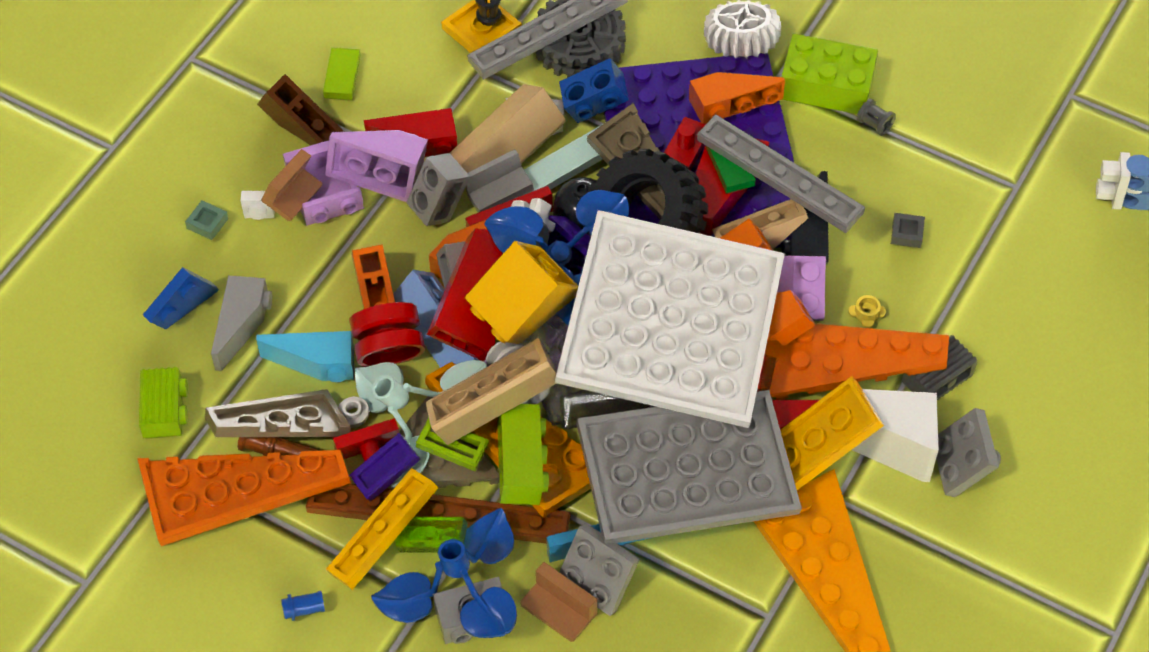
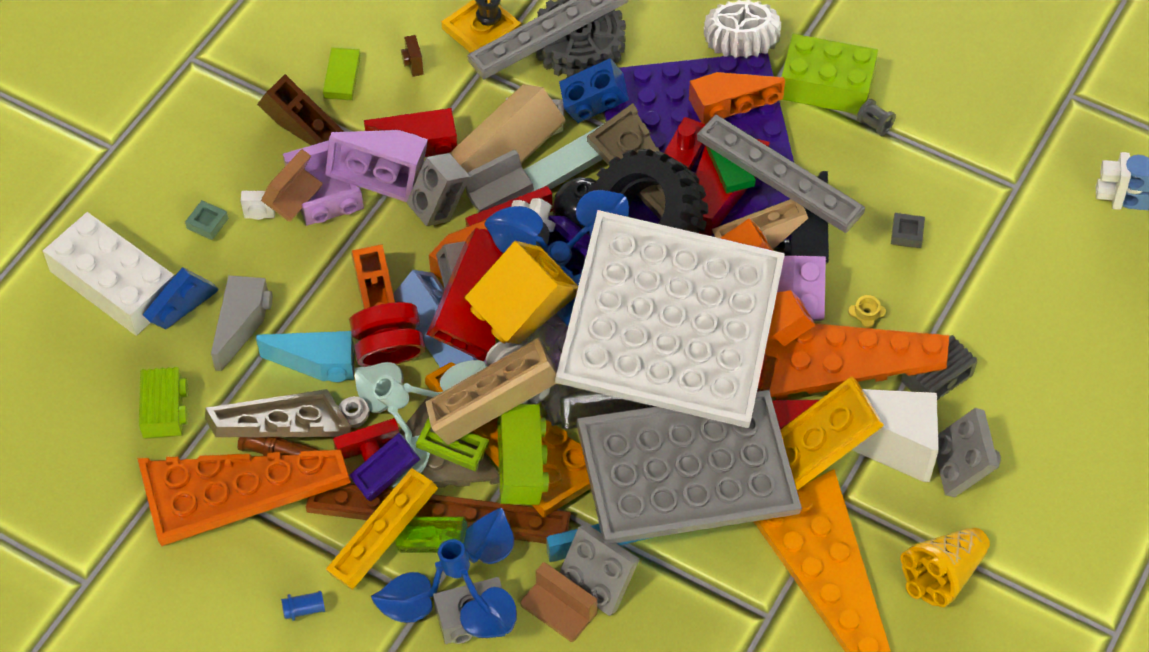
(107, 271): none -> white brick
(412, 56): none -> reddish brown plate
(943, 565): none -> yellow cone

